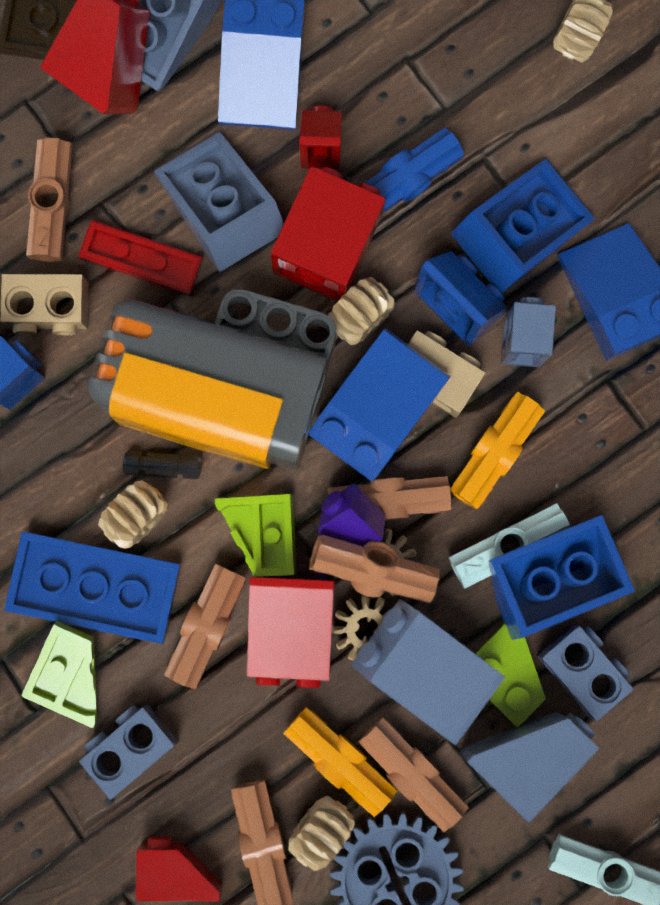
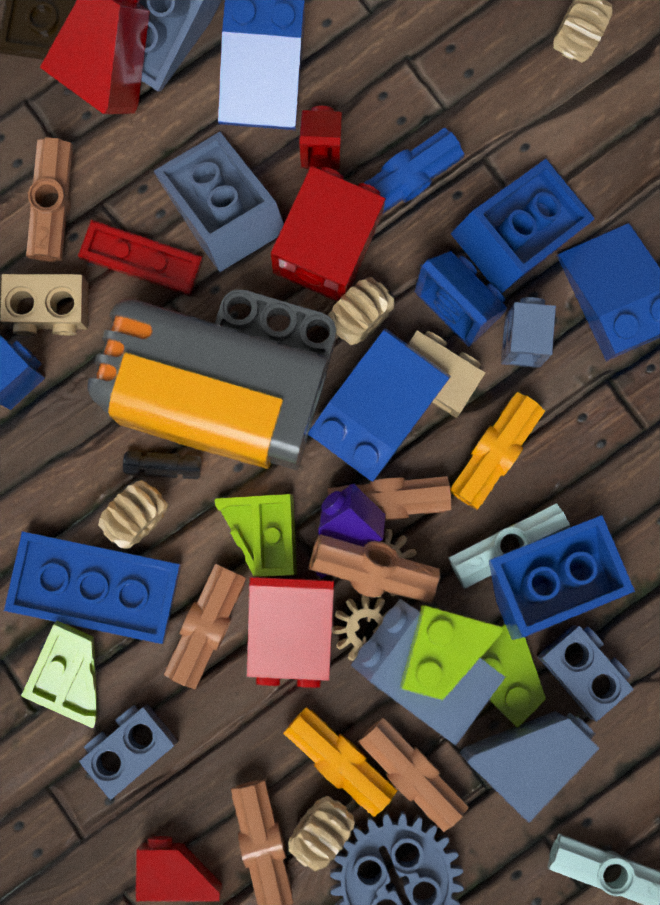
(444, 651): none -> lime wing

